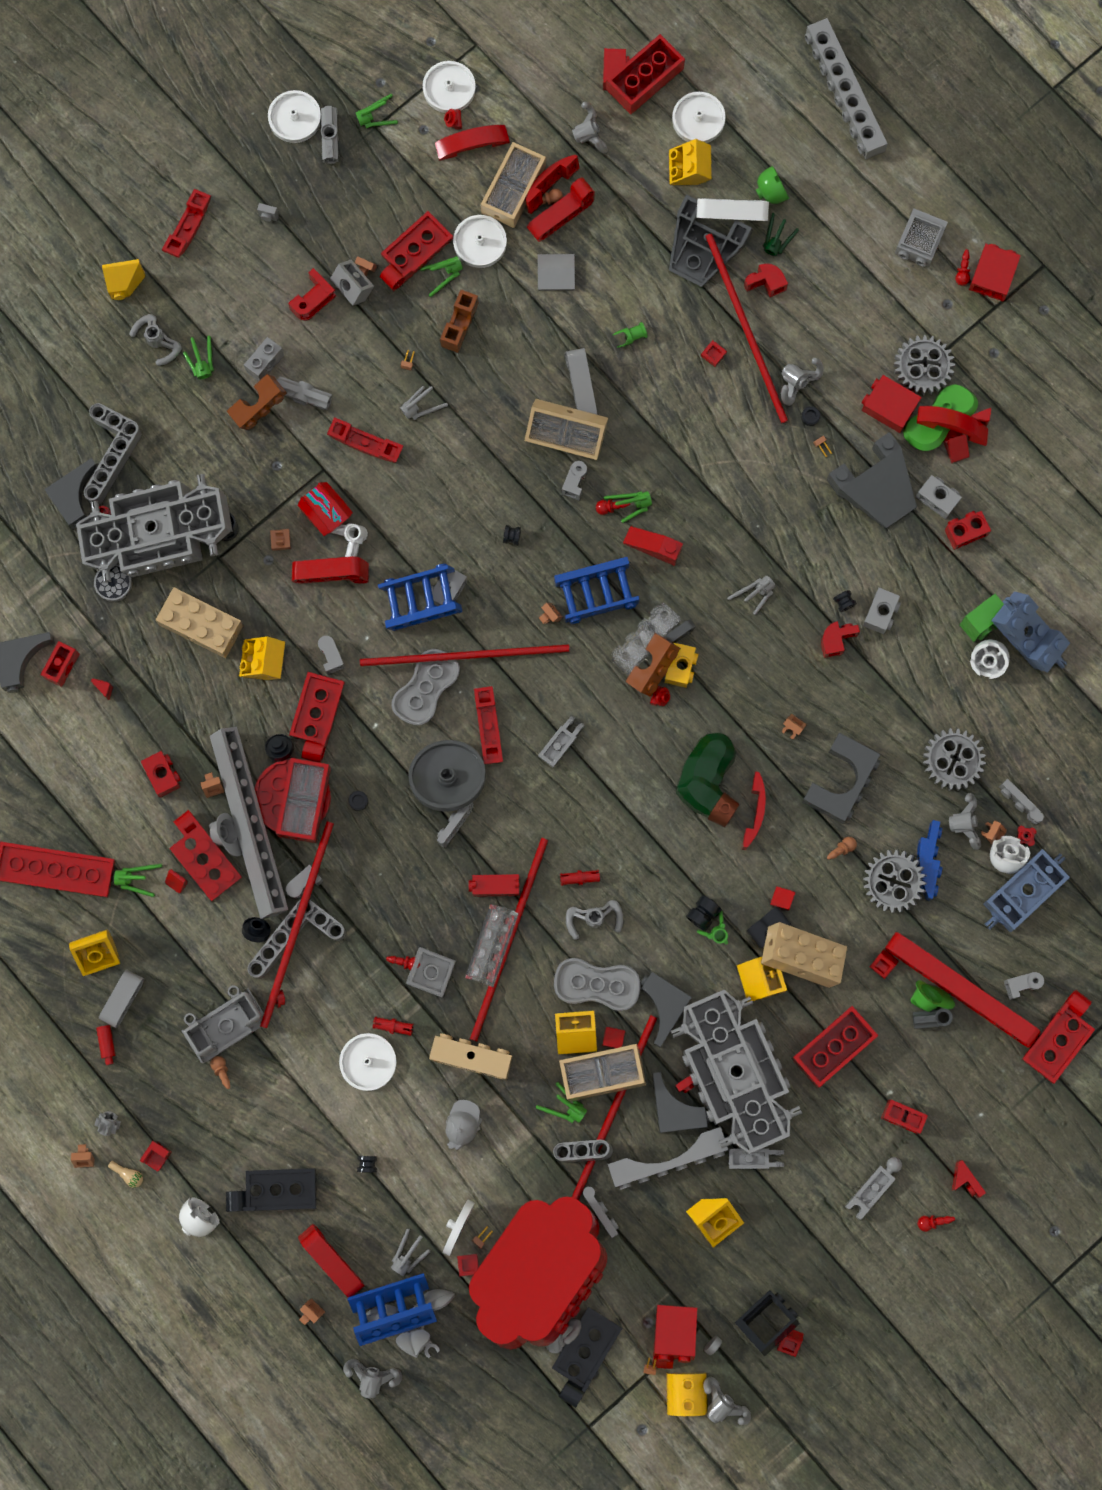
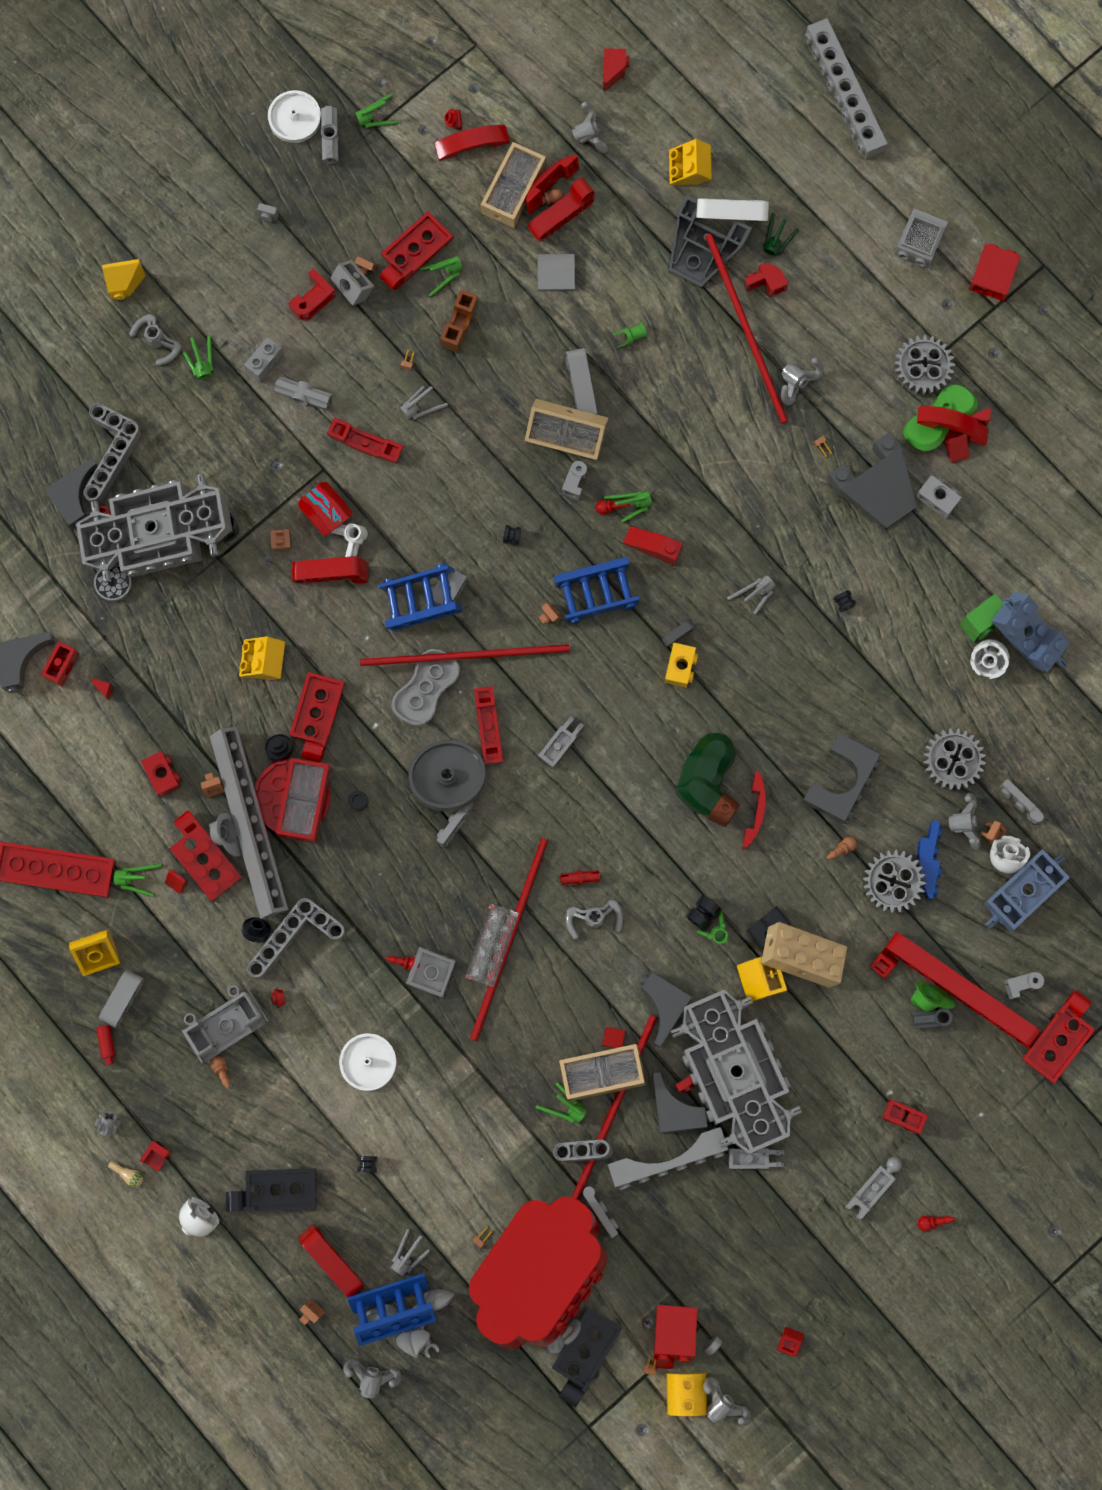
(83, 1157): nougat tile -> none
(188, 224): red slope -> none
(199, 622): tan brick -> none
(269, 393): dark orange arch -> none
(296, 925): red piece -> none
(297, 885): light grey leg -> none
(328, 648): light grey leg -> none
(393, 1026): red pin -> none
(449, 86): white piece -> none
(457, 1055): tan brick -> none
(457, 1227): white piece -> none
(462, 1123): light grey hair -> none
(467, 1264): red plate -> none
(480, 241): white piece -> none
(494, 885): red brick -> none
(576, 1032): yellow slope -> none
(582, 982): light grey plate -> none
(634, 650): clear brick -> none
(645, 74): red brick -> none
(660, 696): red plate -> none
(663, 654): dark orange arch -> none
(698, 117): white piece -> none
(713, 353): red plate -> none
(715, 1219): yellow slope -> none
(755, 1310): black window -> none
(771, 187): bright green cylinder -> none
(782, 898): red slope -> none
(795, 725): nougat tile -> none
(810, 416): black tile -> none
(832, 638): red brick -> none
(834, 1047): red brick -> none
(885, 600): light grey brick -> none
(890, 403): red brick -> none
(962, 277): red bar -> none
(964, 1175): red slope -> none
(969, 533): red brick -> none
(1030, 832): red plate -> none

